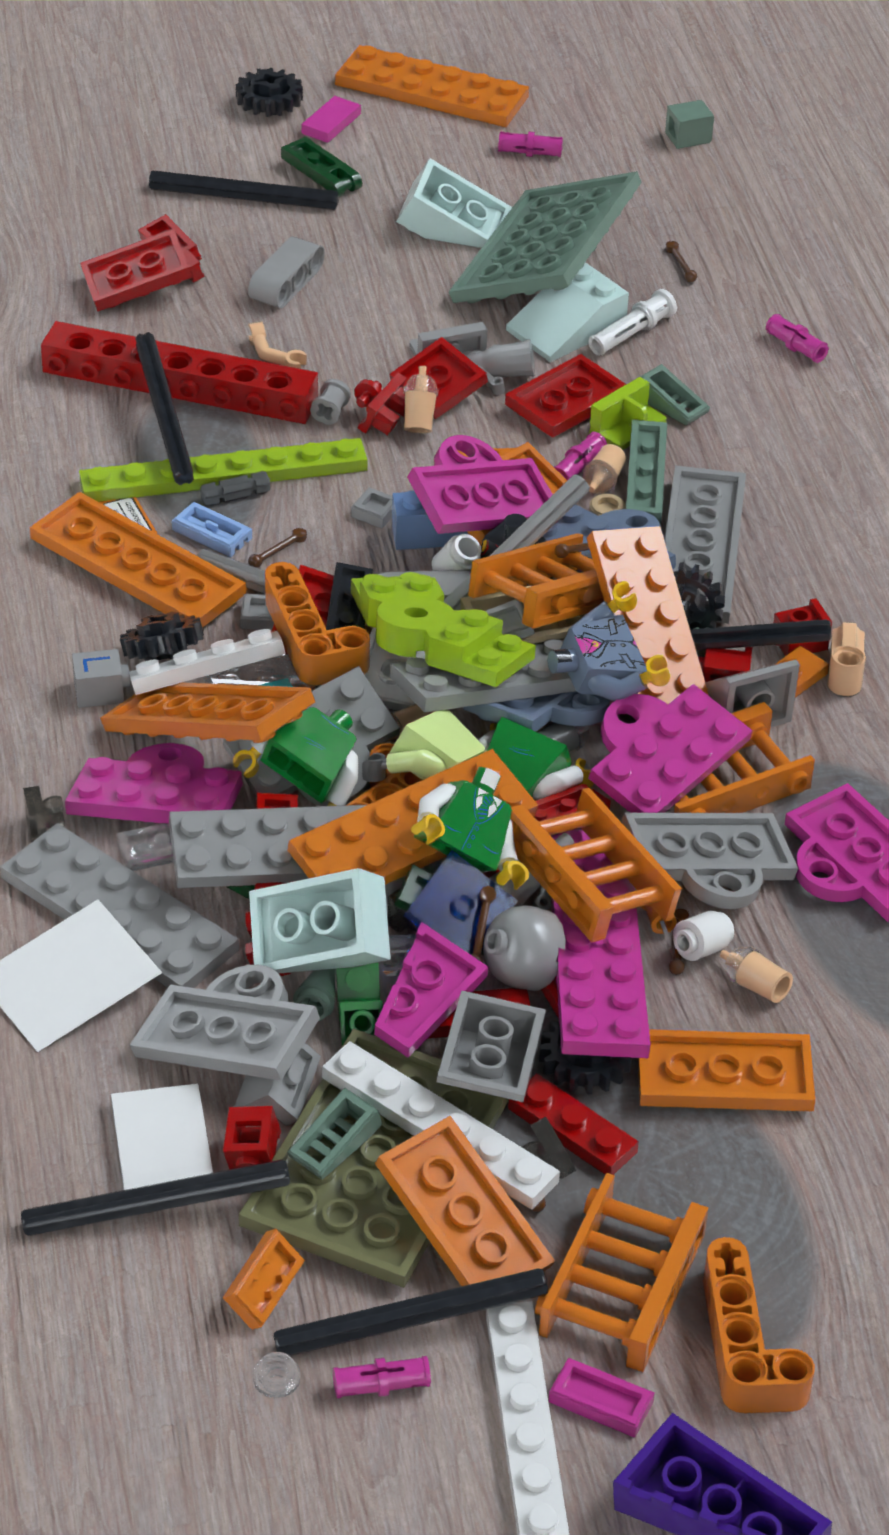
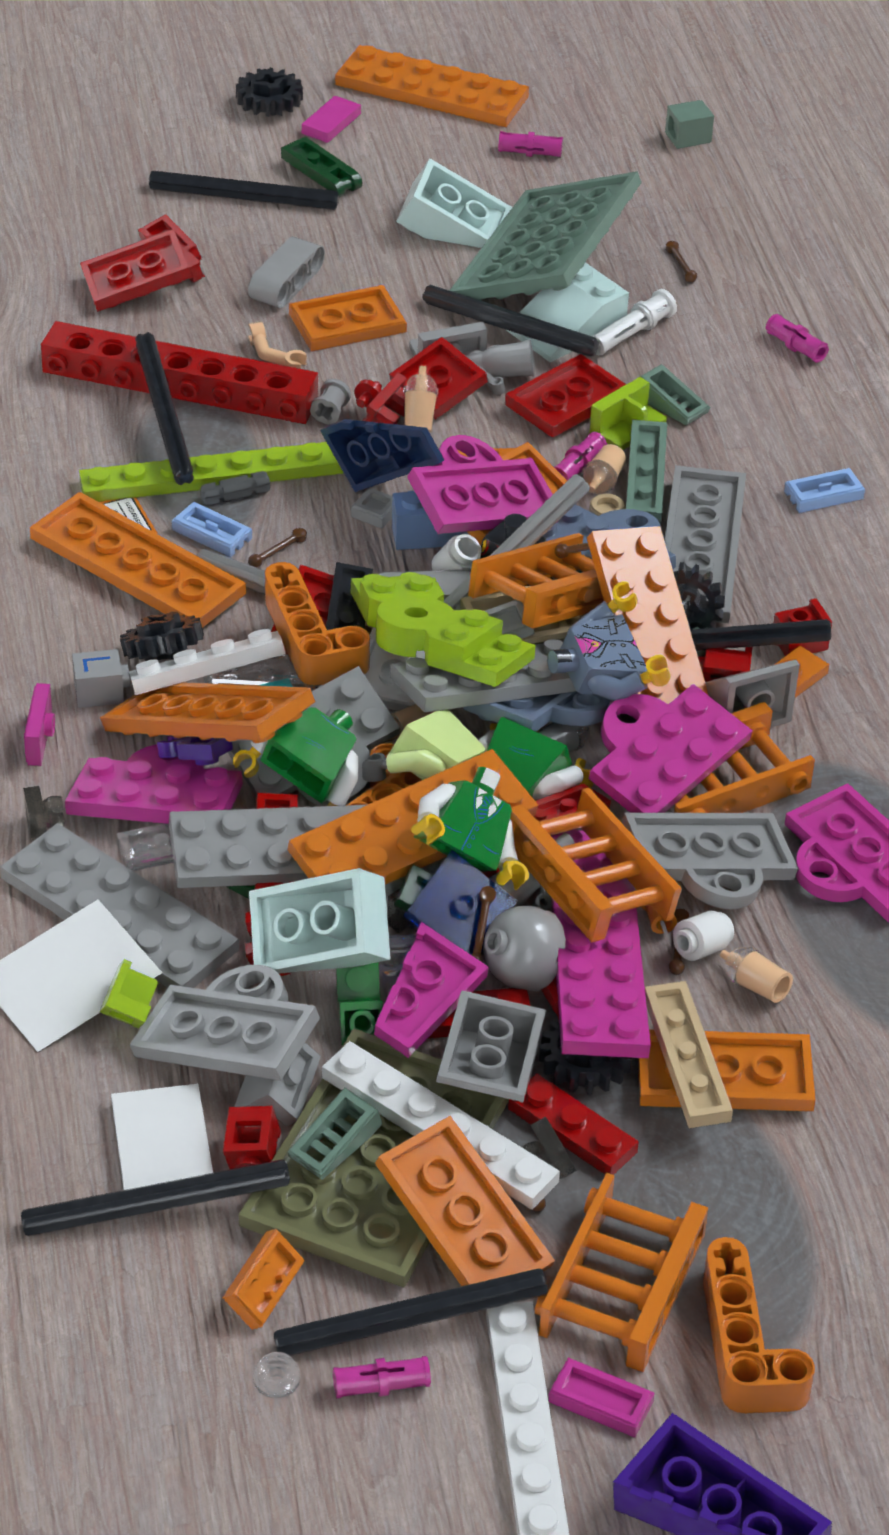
(39, 724): none -> dark pink plate
(129, 996): none -> lime panel
(192, 748): none -> dark purple plate
(255, 613): light grey tile -> none
(318, 991): sand green cone -> none
(347, 318): none -> orange tile
(379, 451): none -> dark blue wedge
(511, 320): none -> black axle
(688, 1055): none -> tan plate
(824, 490): none -> light blue tile
(846, 660): light nougat piece -> none

